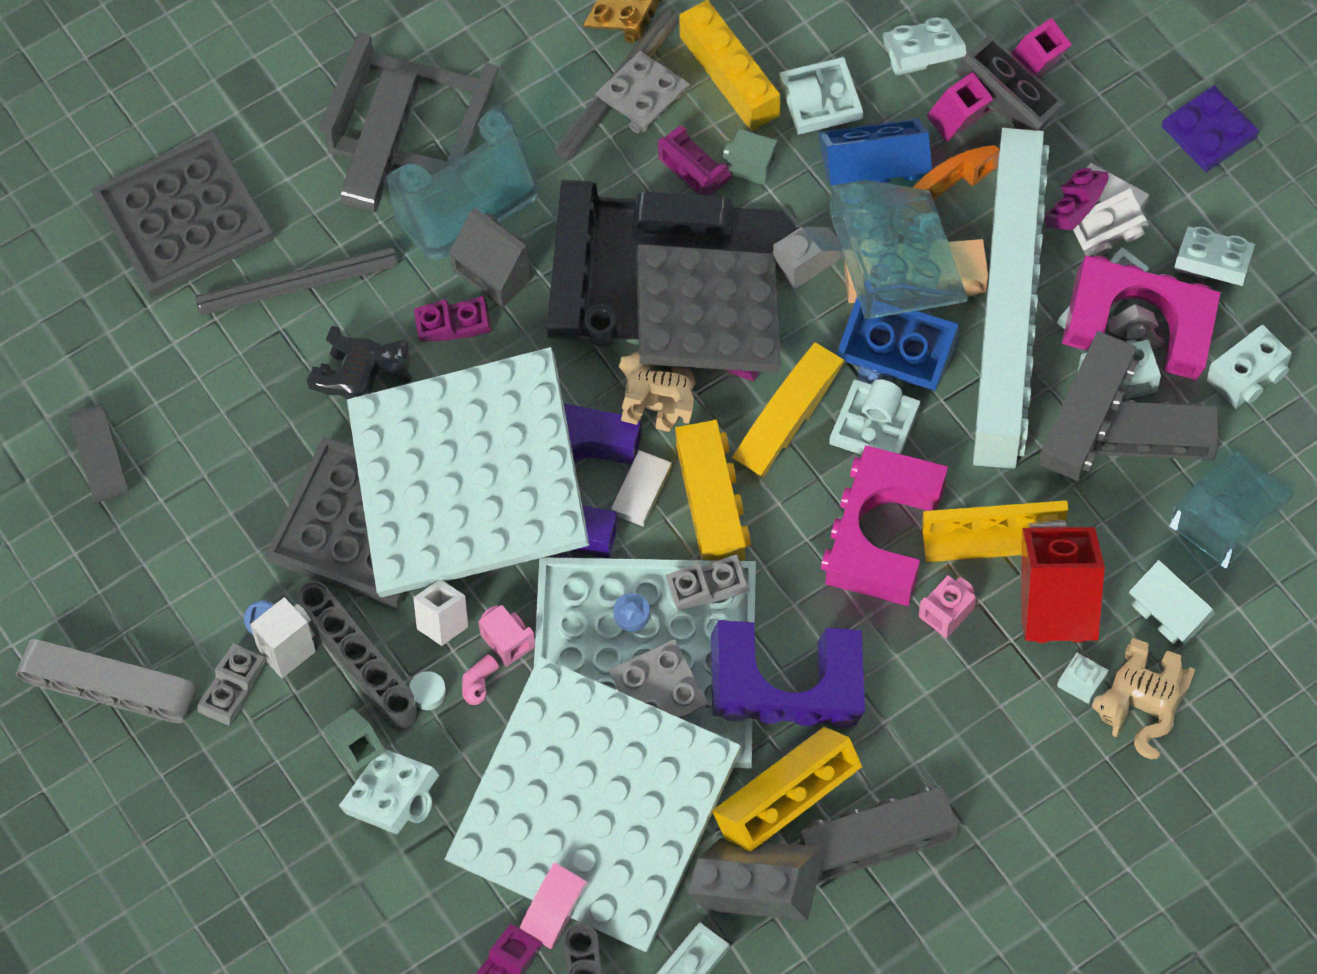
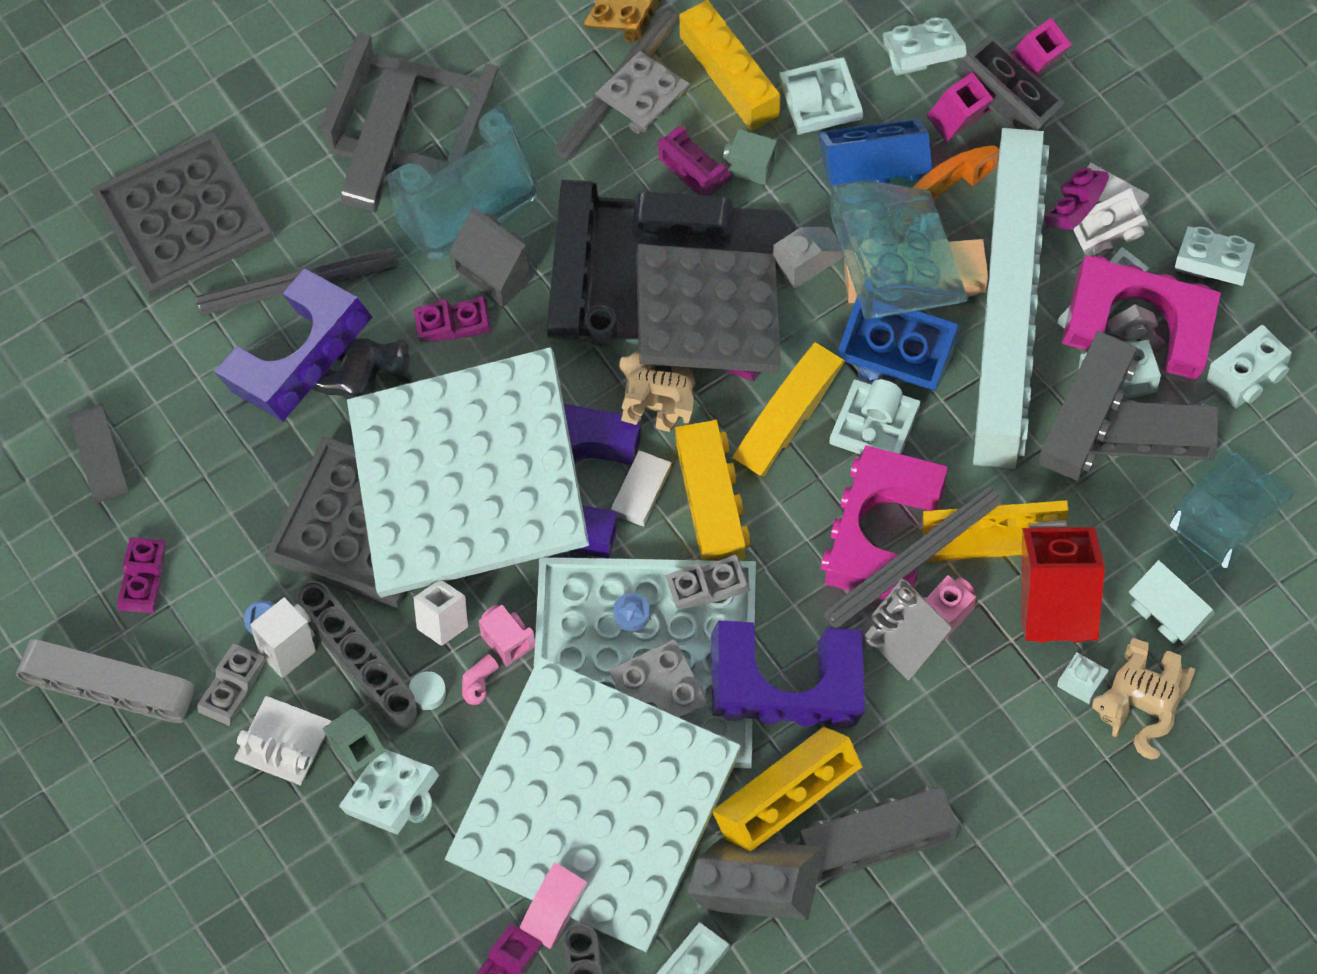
(142, 575): none -> magenta slope
(282, 740): none -> white hinge
(284, 383): none -> arch
(905, 629): none -> light grey hinge
(912, 557): none -> dark grey axle
(1210, 128): dark purple plate -> none

